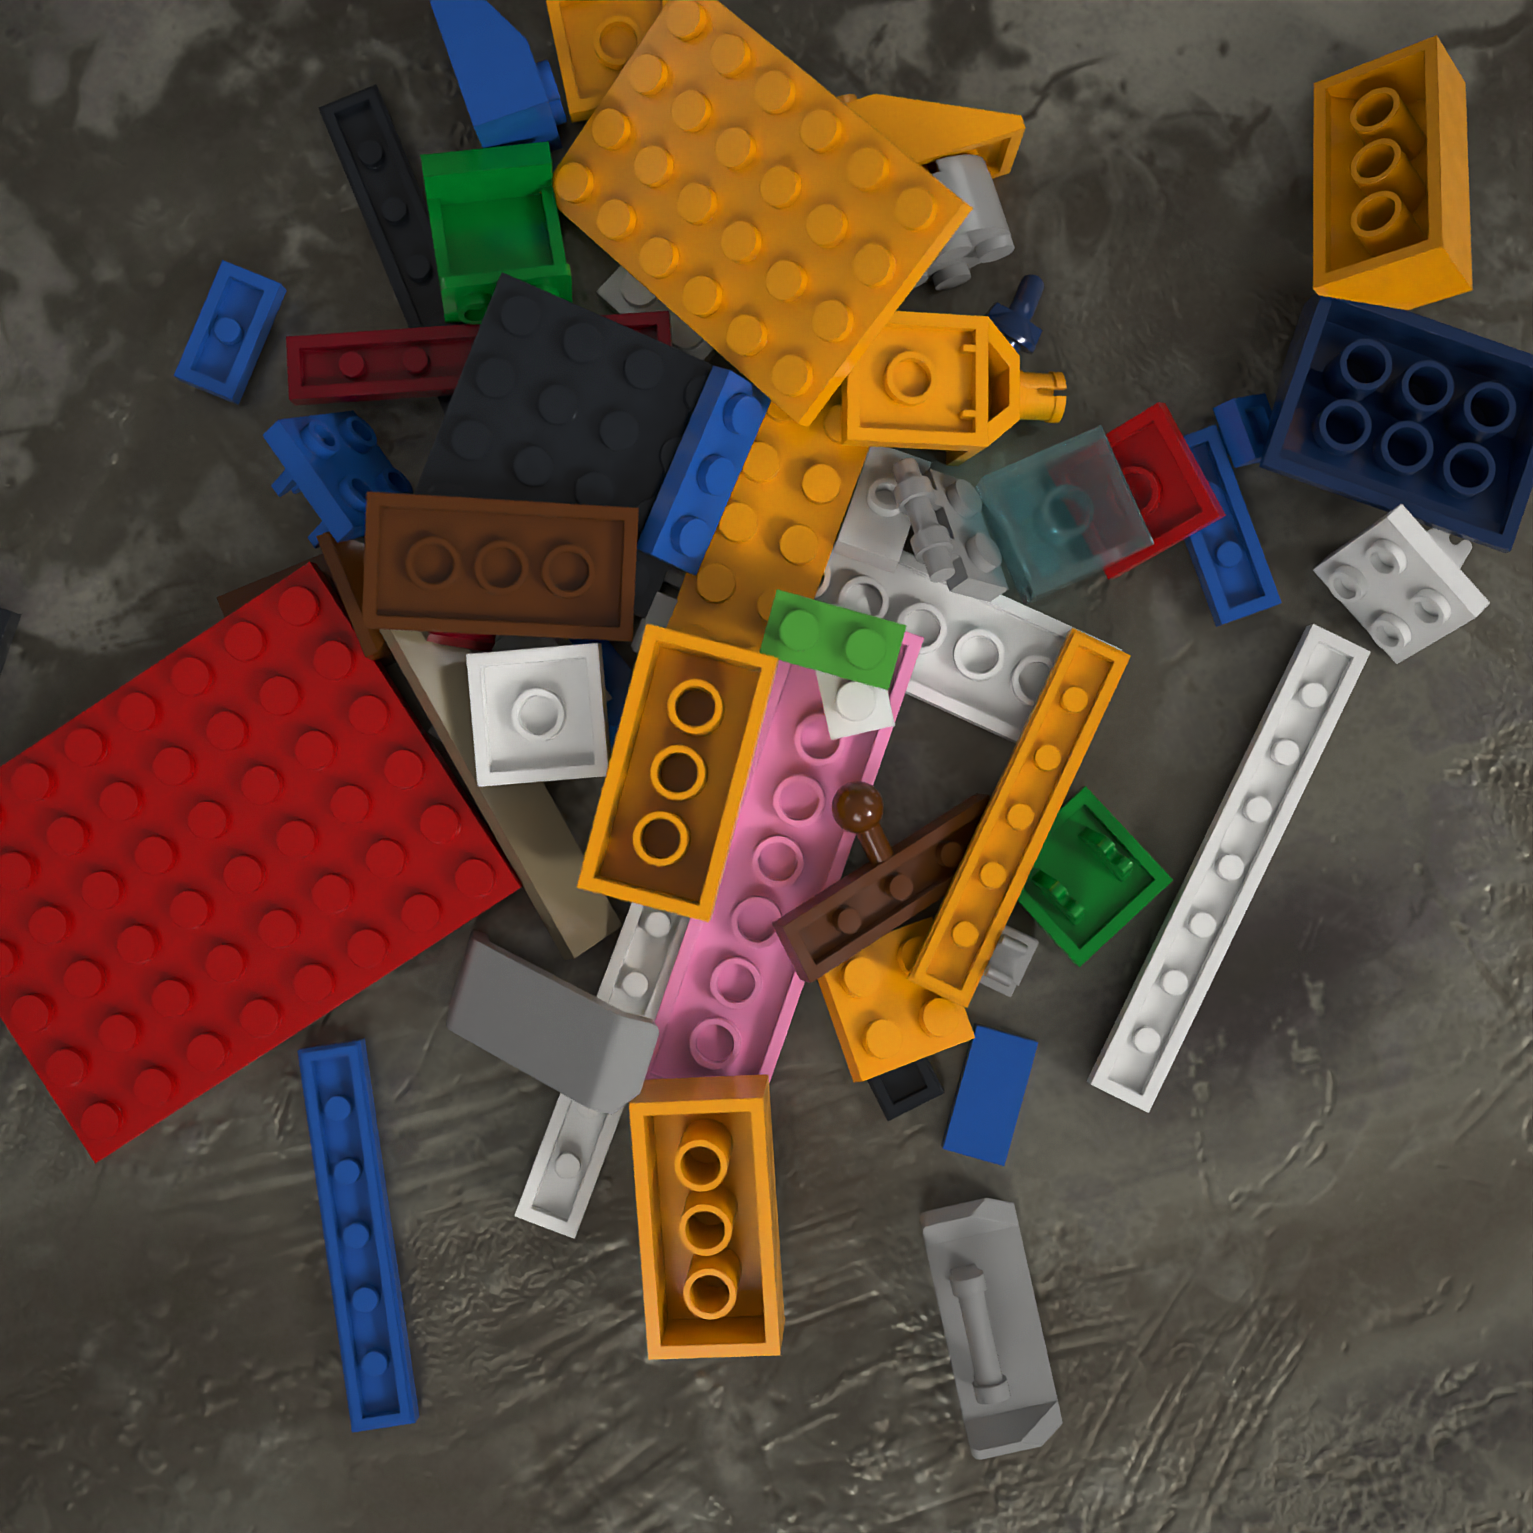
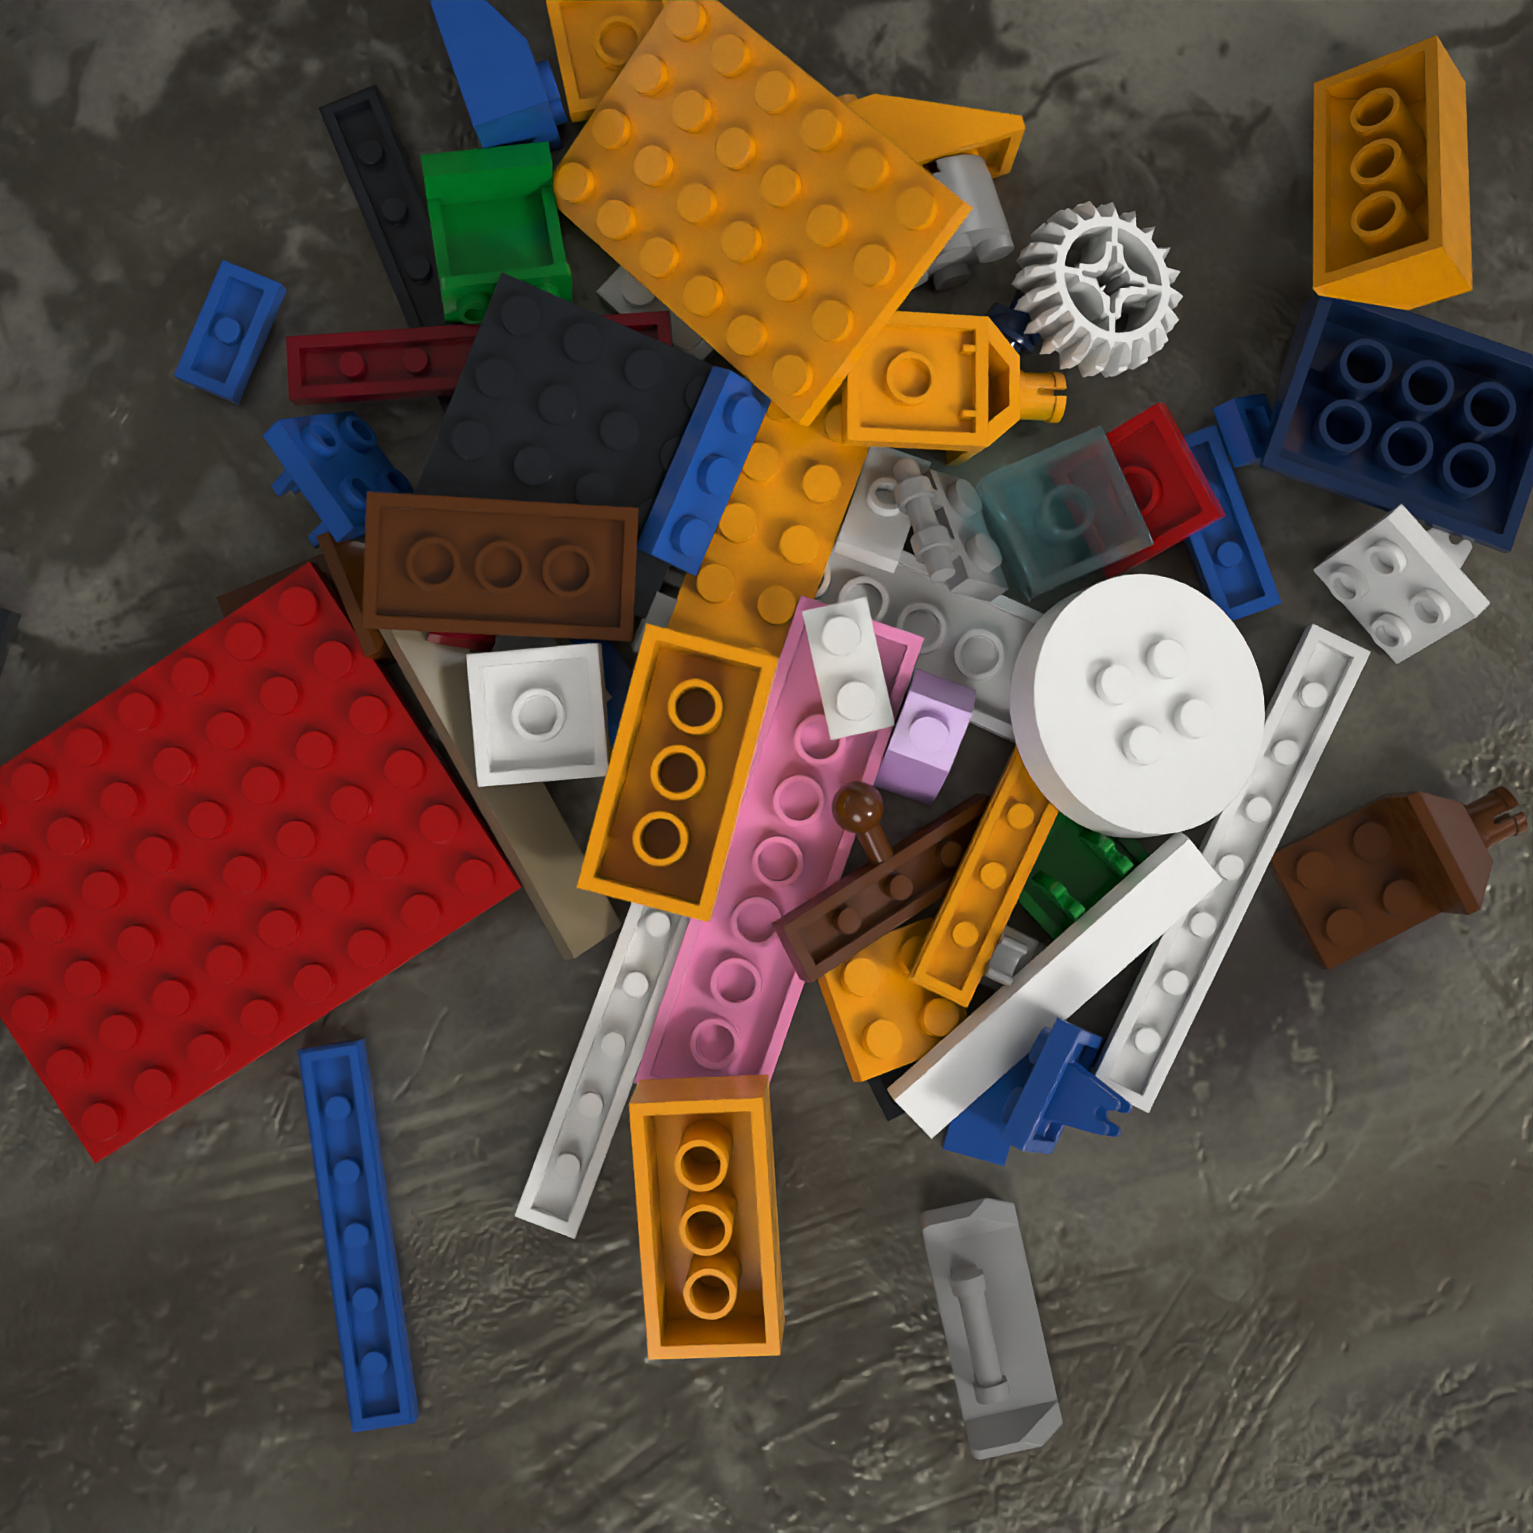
(550, 1027): light grey piece -> none
(832, 639): bright green plate -> none
(925, 737): none -> lavender slope
(1055, 984): none -> white tile
(1061, 1091): none -> blue plate
(1080, 304): none -> white gear
(1137, 707): none -> white piece
(1391, 868): none -> reddish brown plate

